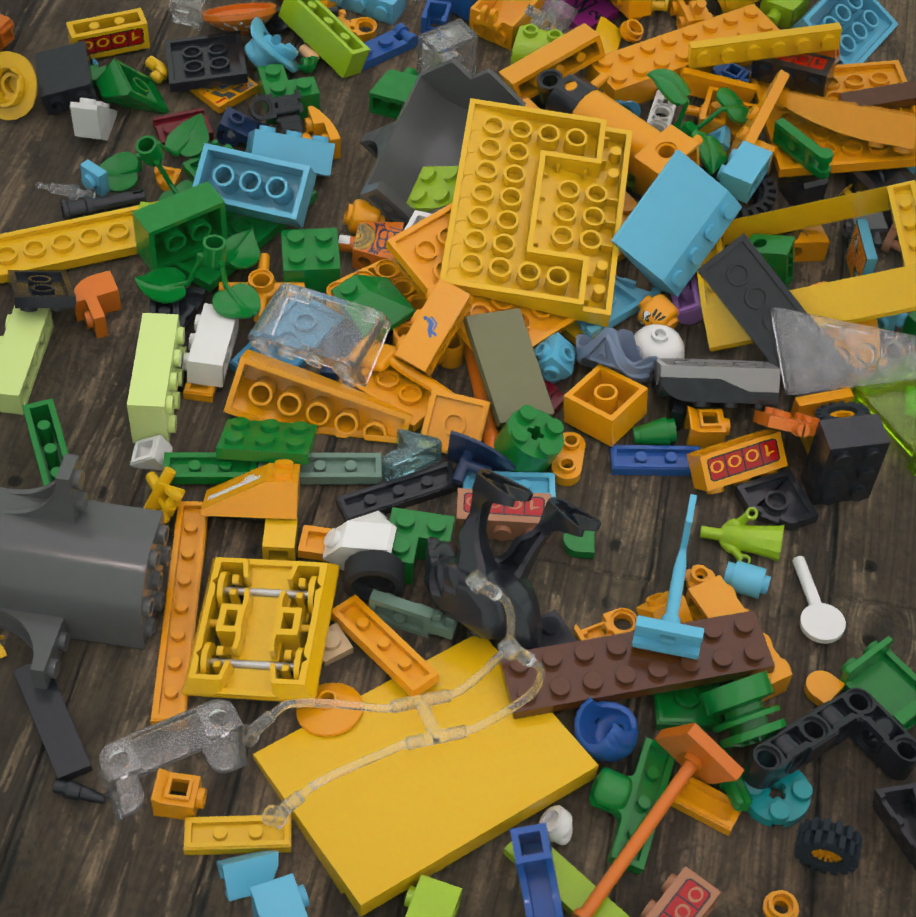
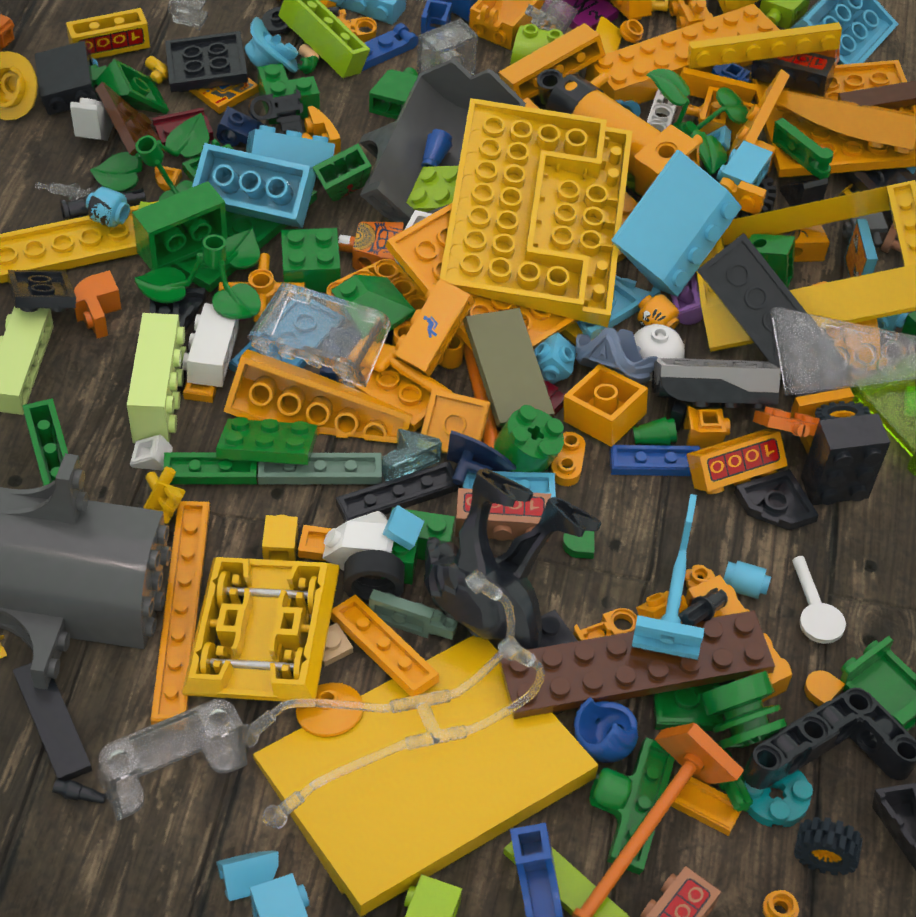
(94, 177): medium azure plate -> none
(107, 207): none -> medium azure head
(127, 121): none -> reddish brown wing
(177, 806): light orange window -> none
(234, 835): yellow tile -> none
(239, 16): orange dish -> none
(260, 493): light orange slope -> none
(342, 174): none -> green torso
(359, 212): light orange head -> none
(403, 527): none -> medium azure tile
(436, 147): none -> blue cone
(558, 824): white tile -> none
(704, 607): none -> black axle
(747, 195): none -> light orange plate
(754, 539): lime piece -> none

